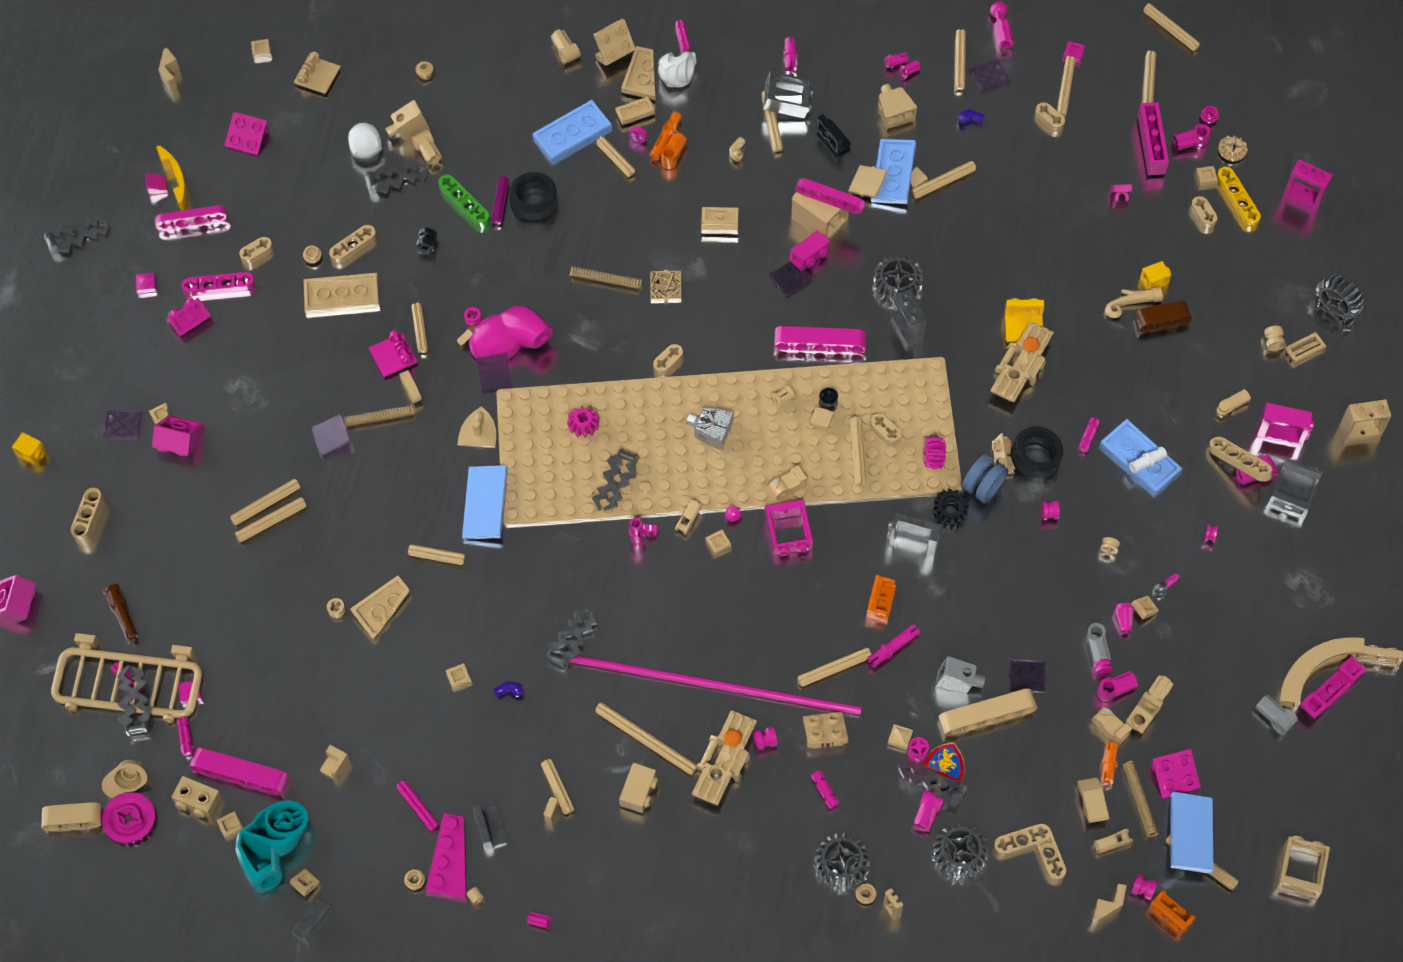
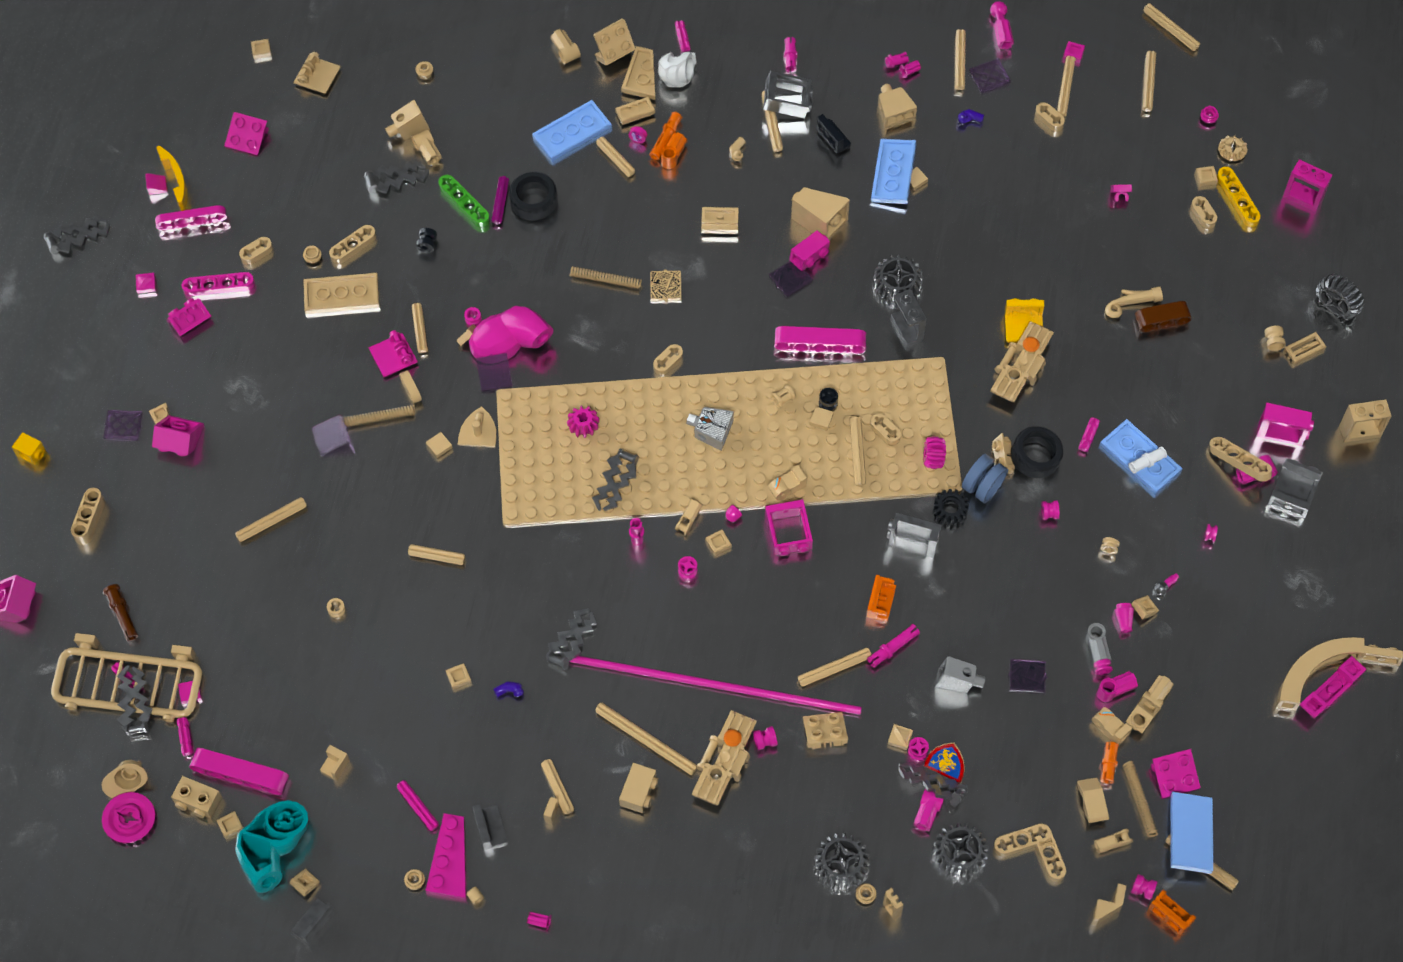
(71, 816): tan beam -> none
(167, 67): tan slope -> none
(265, 502): tan axle -> none
(364, 140): white helmet -> none
(380, 606): tan wing -> none
(439, 445): none -> tan tile
(484, 502): light blue tile -> none
(653, 528): dark pink hinge -> none
(684, 565): none -> dark pink wheel
(825, 789): dark pink axle -> none
(830, 196): dark pink beam -> none
(867, 181): tan piece -> none
(943, 179): tan axle -> none
(987, 712): tan beam -> none
(1153, 138): dark pink brick -> none
(1155, 275): yellow brick -> none
(1192, 137): dark pink piece -> none
(1233, 402): tan bar -> none
(1281, 718): light grey piece -> none
(1296, 885): tan window -> none

